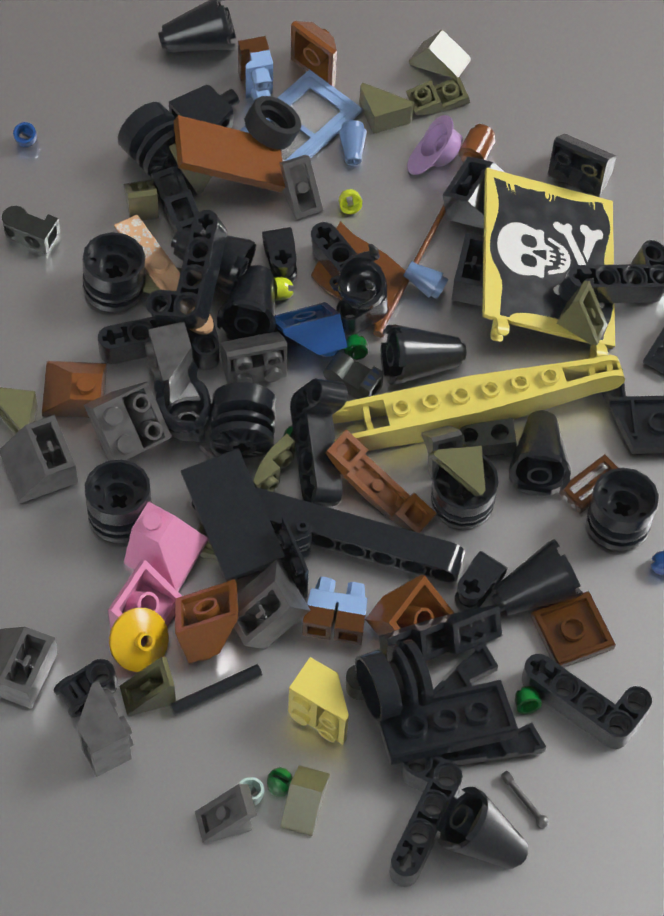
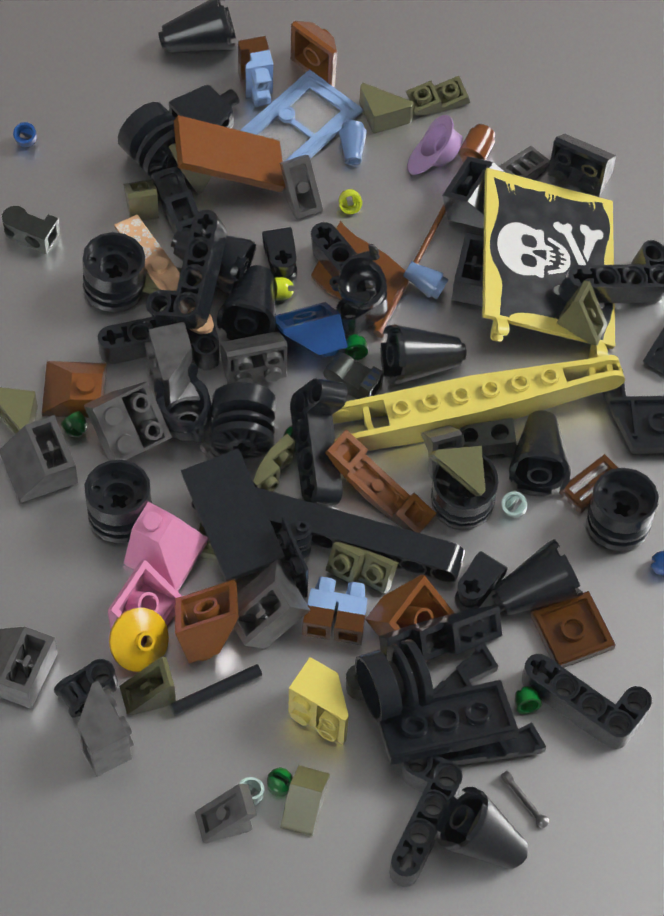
(74, 424): none -> green hinge
(264, 130): black tyre -> none
(362, 565): none -> olive slope
(441, 56): slope -> none
(509, 502): none -> light aqua hinge
(522, 167): none -> flat silver slope

